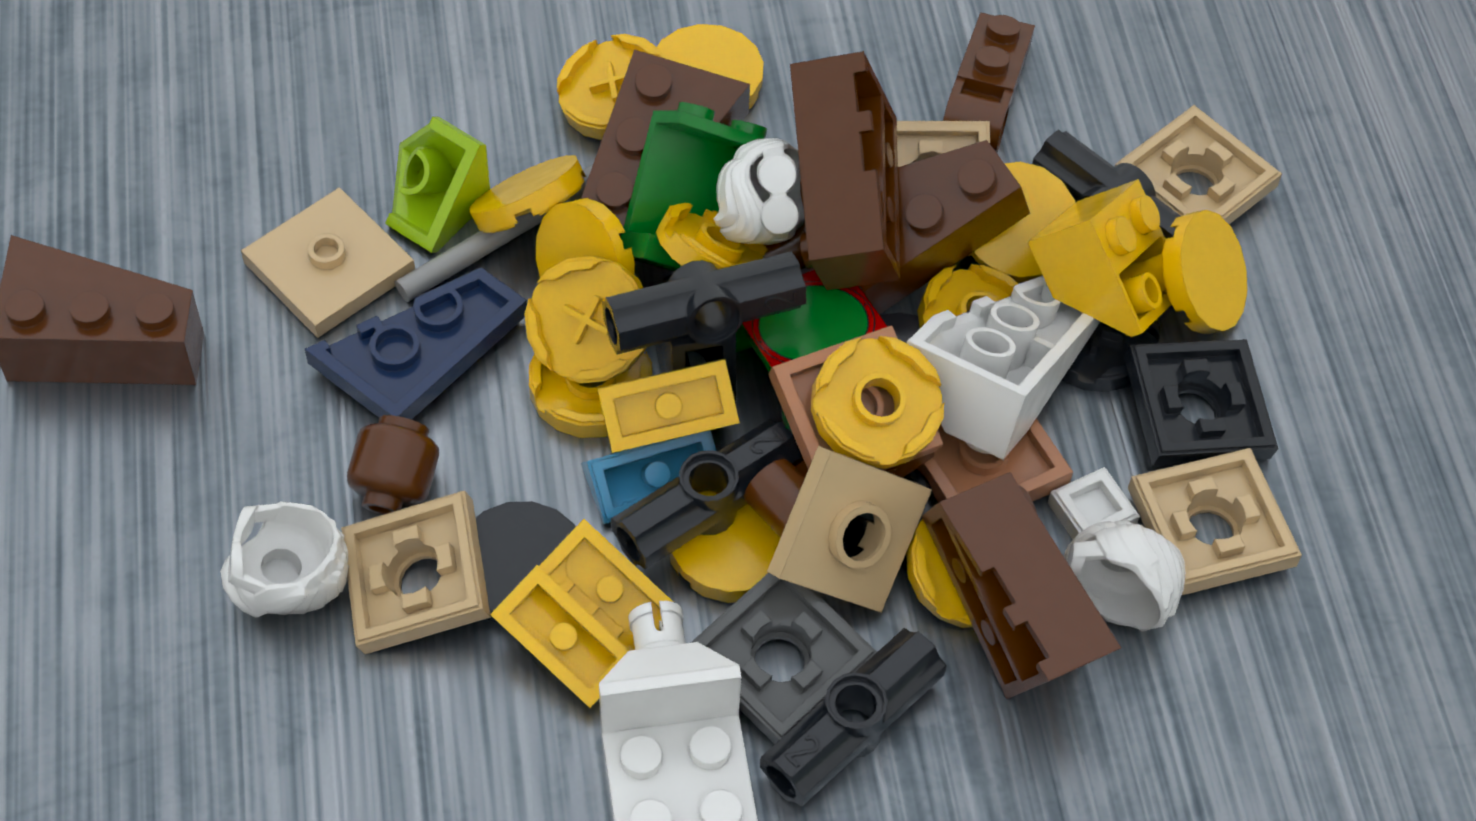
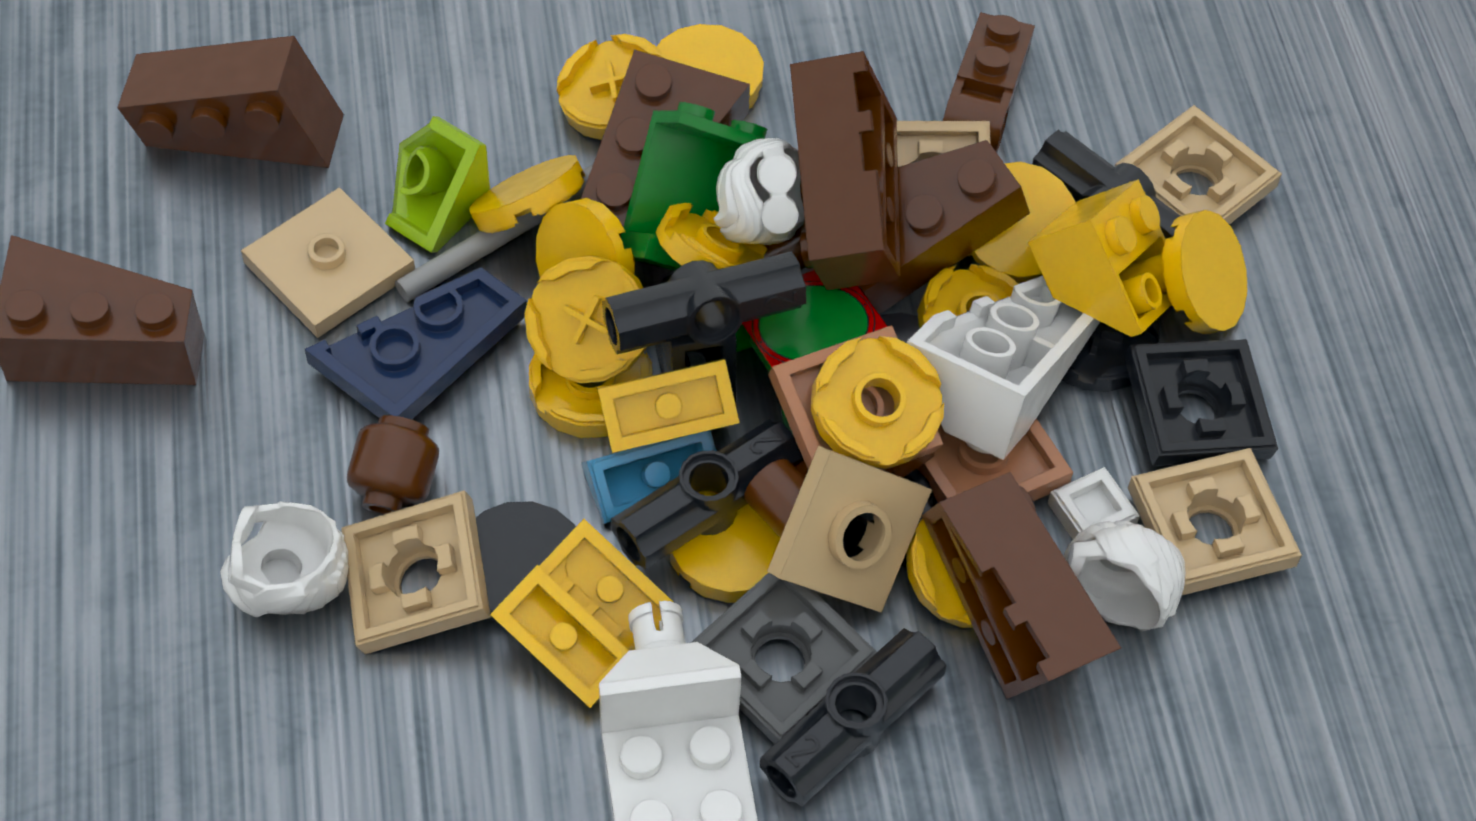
(234, 102): none -> reddish brown wedge

